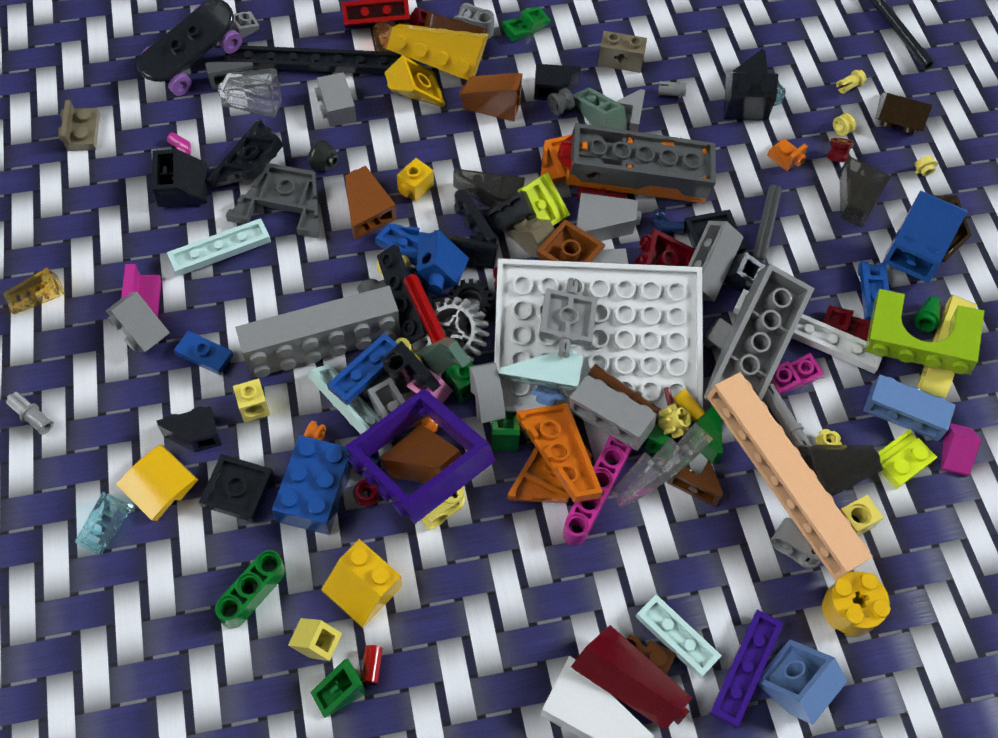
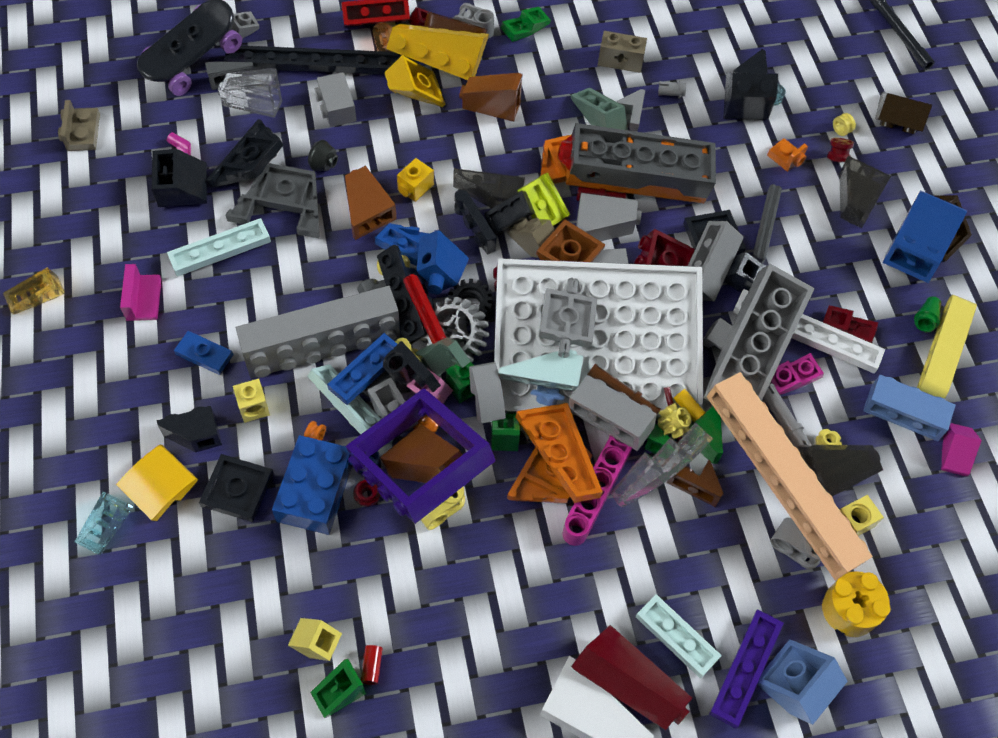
(29, 413): light grey axle -> none
(137, 322): light grey brick -> none
(249, 602): green beam -> none
(362, 583): yellow slope -> none
(479, 252): black plate -> none
(553, 78): black slope -> none
(562, 101): dark grey wheel -> none
(656, 653): reddish brown plate -> none
(664, 225): dark blue arm -> none
(856, 78): light yellow pin -> none
(871, 284): blue plate -> none
(890, 338): lime arch -> none
(904, 458): neon yellow plate -> none
(926, 165): light yellow plate -> none

